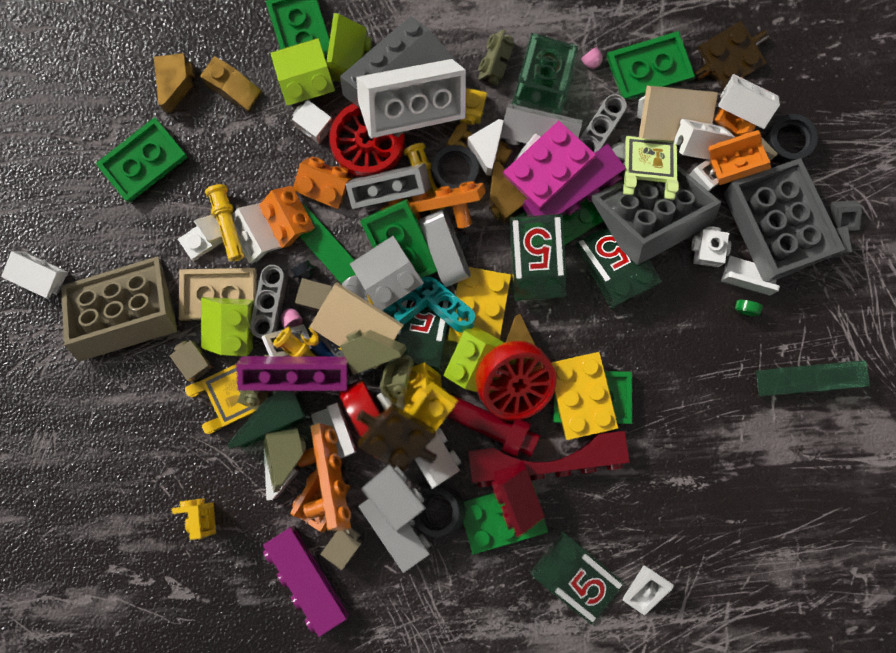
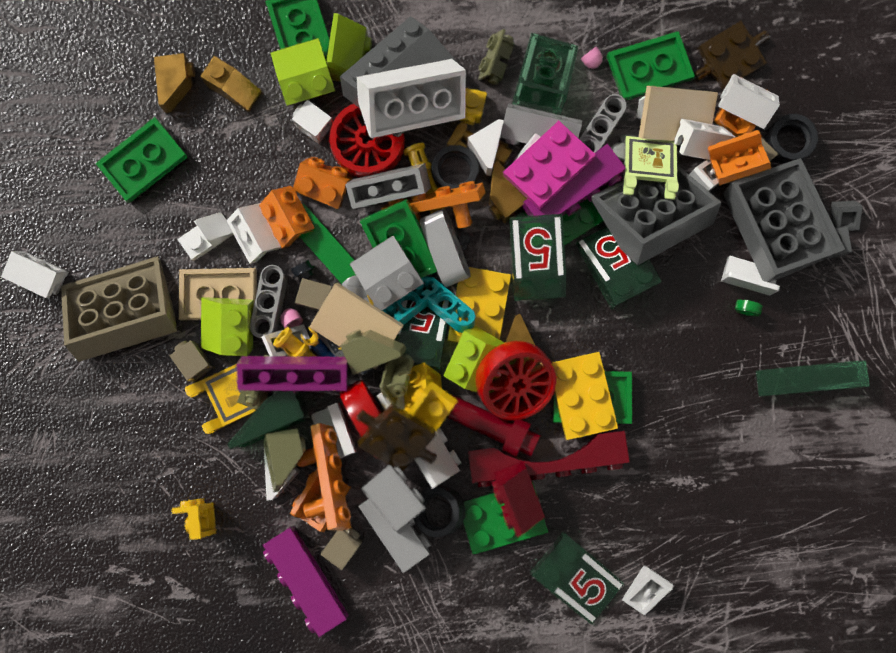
(223, 213): yellow pin -> none
(711, 247): white brick -> none

